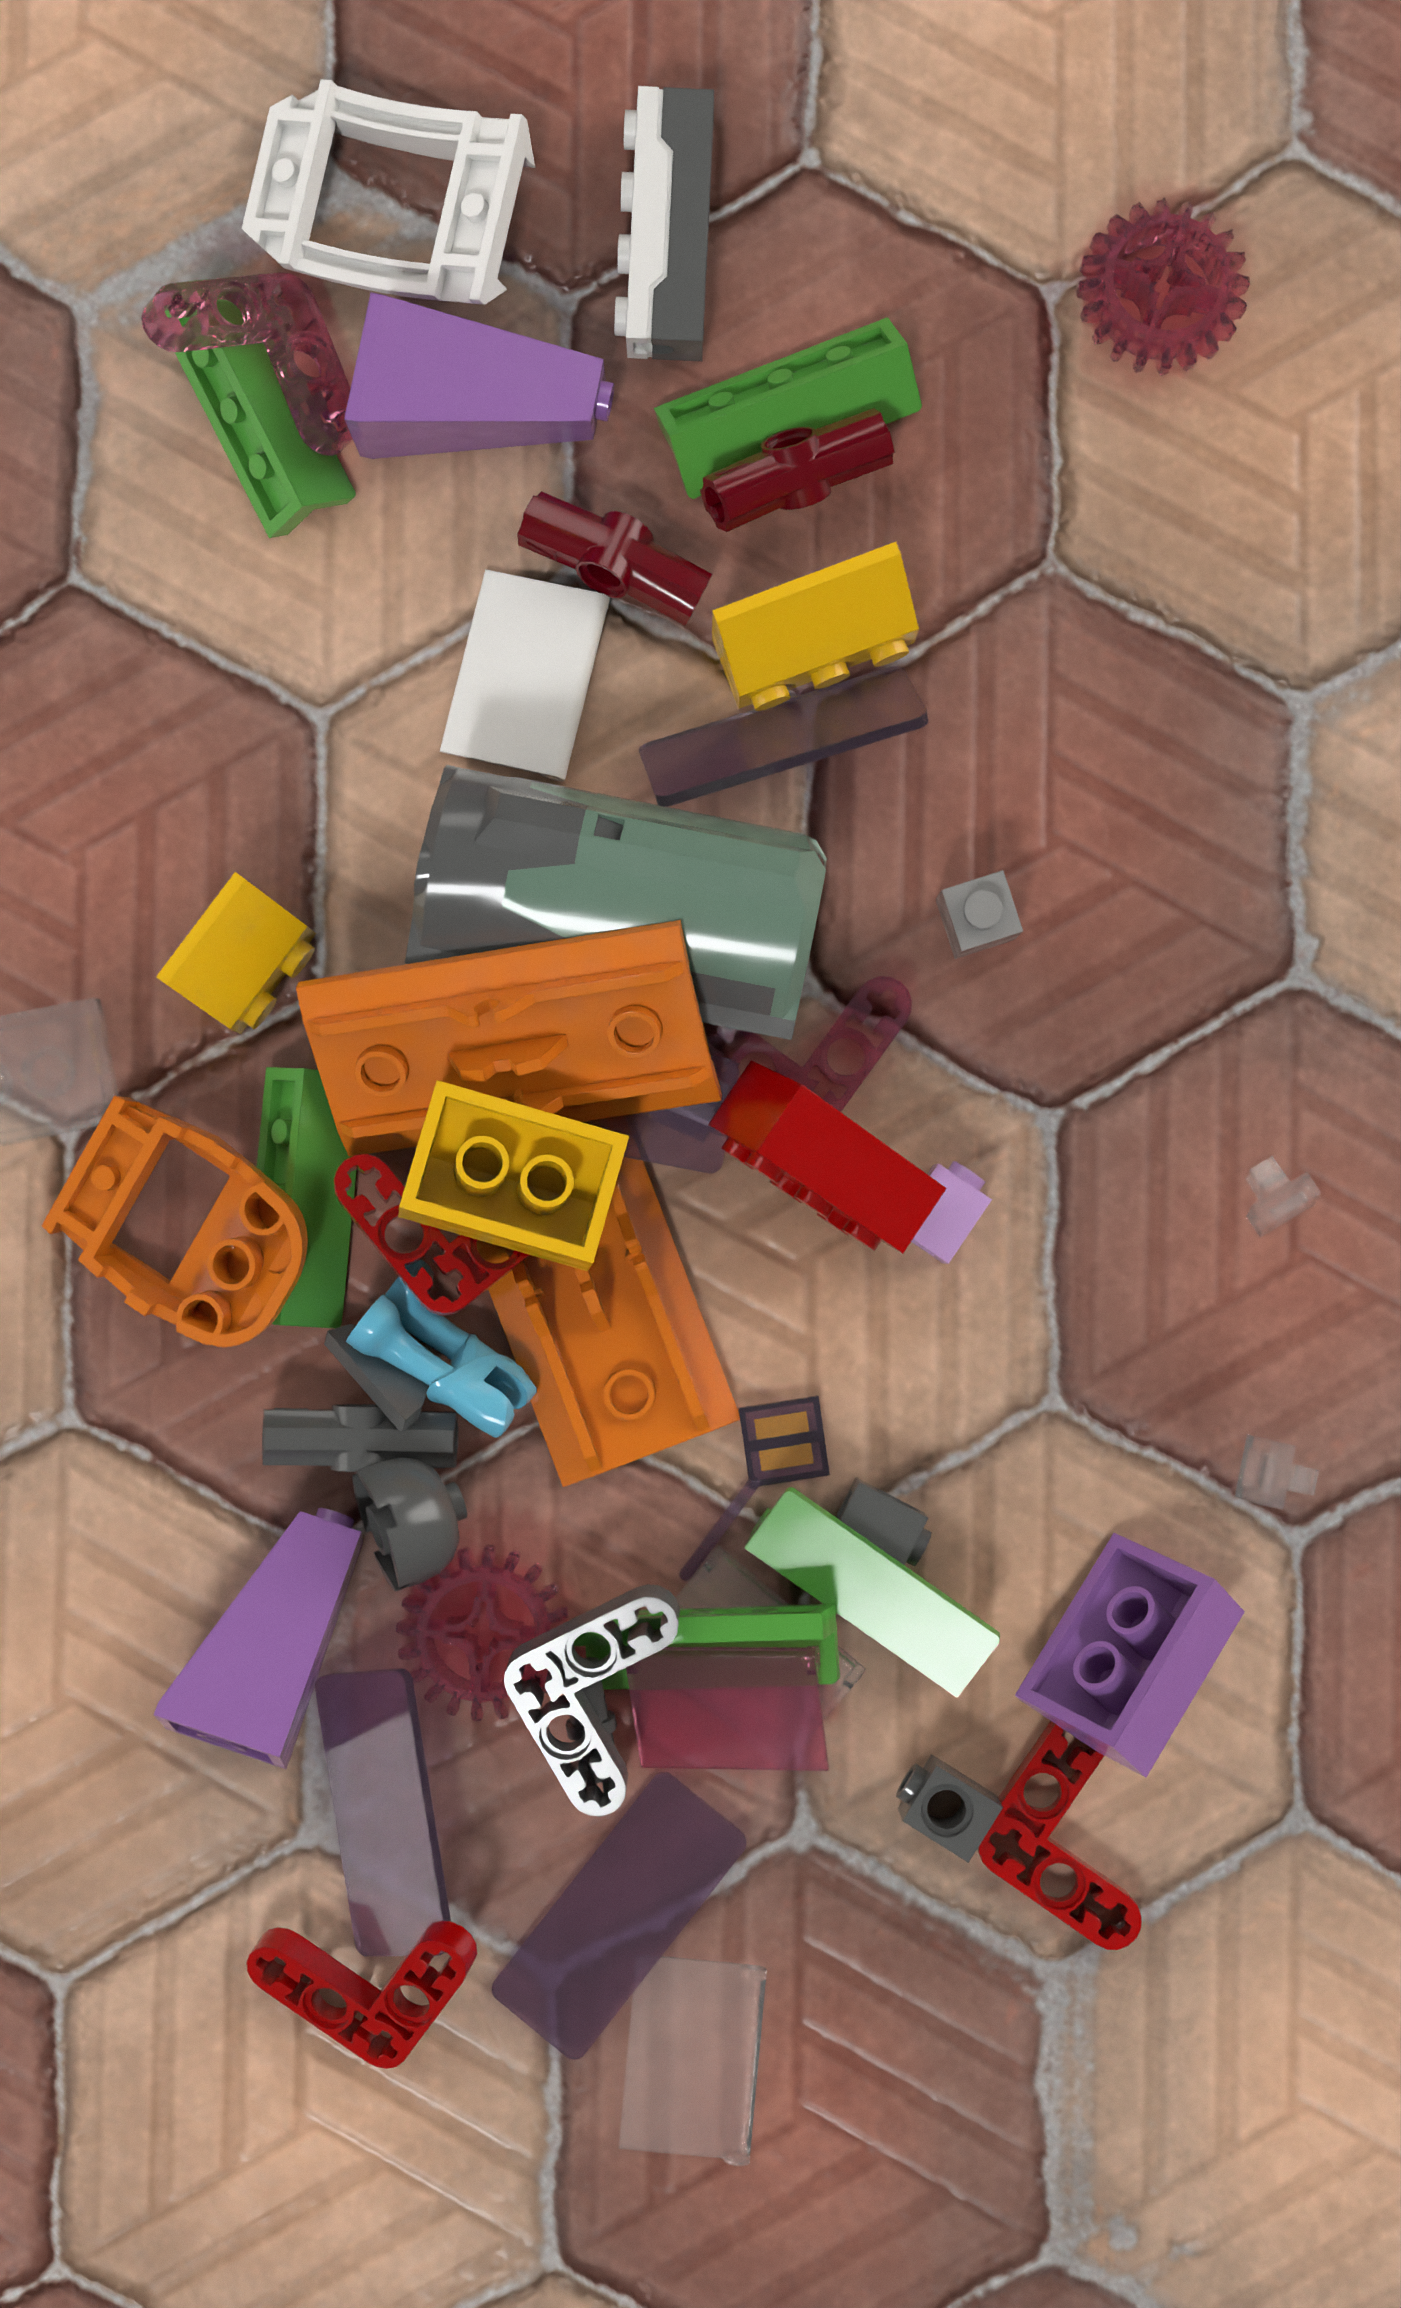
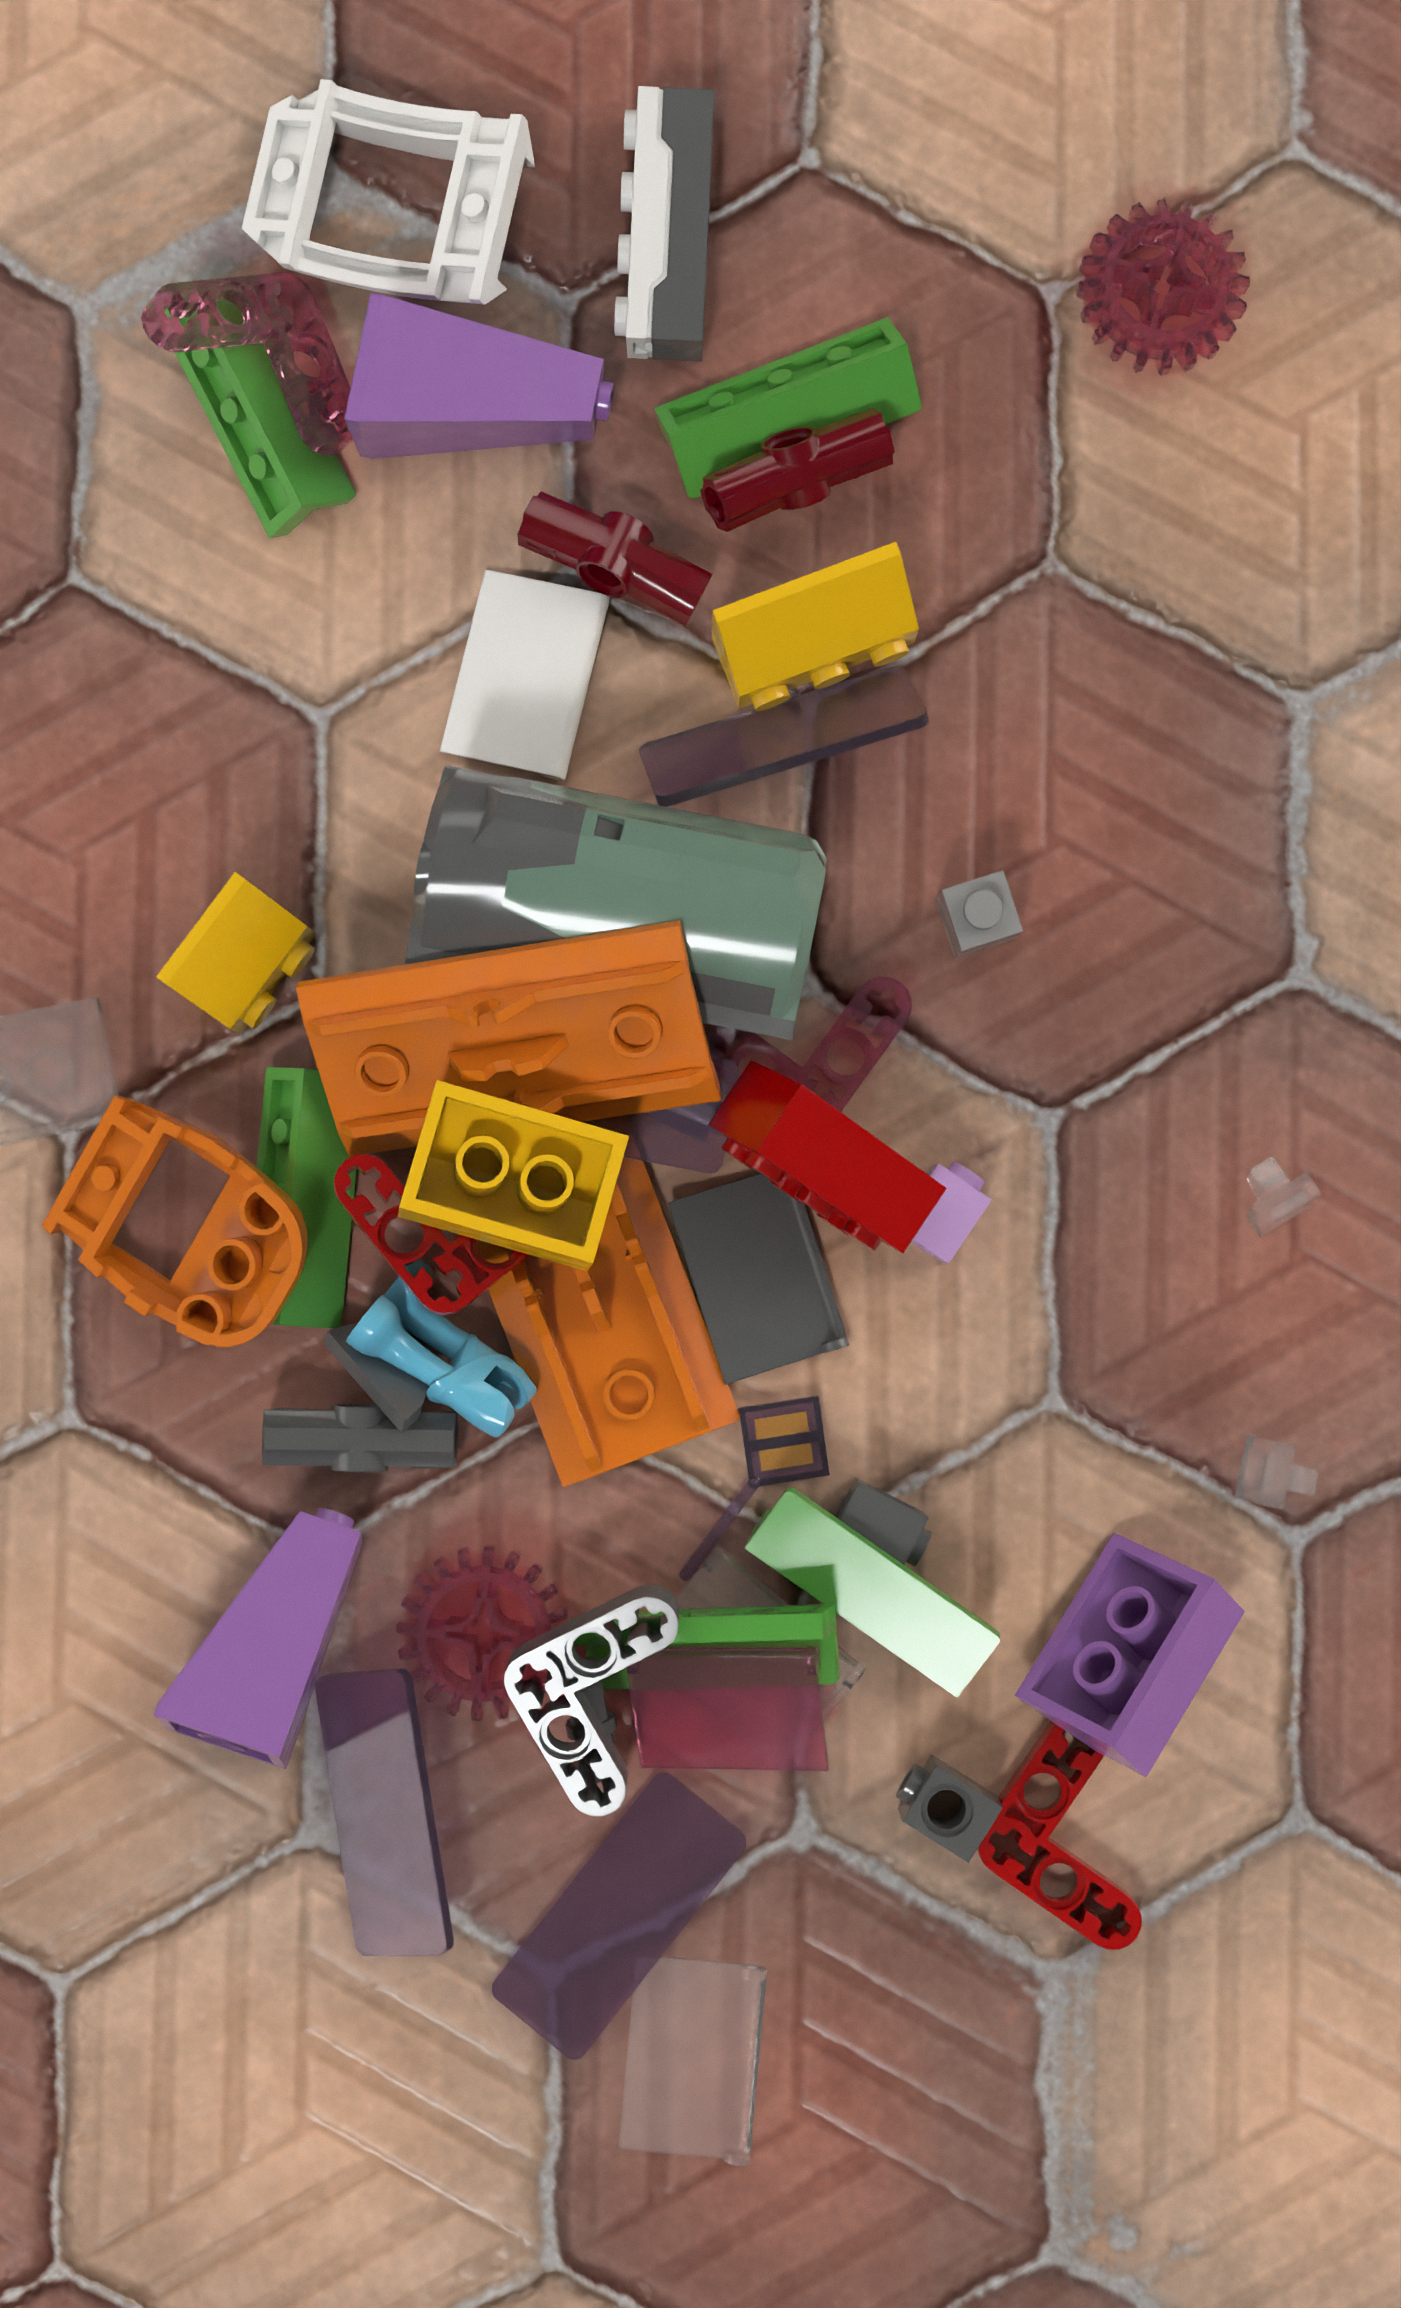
(382, 2008): red beam -> none
(409, 1518): dark grey cylinder -> none
(757, 1277): none -> dark grey piece

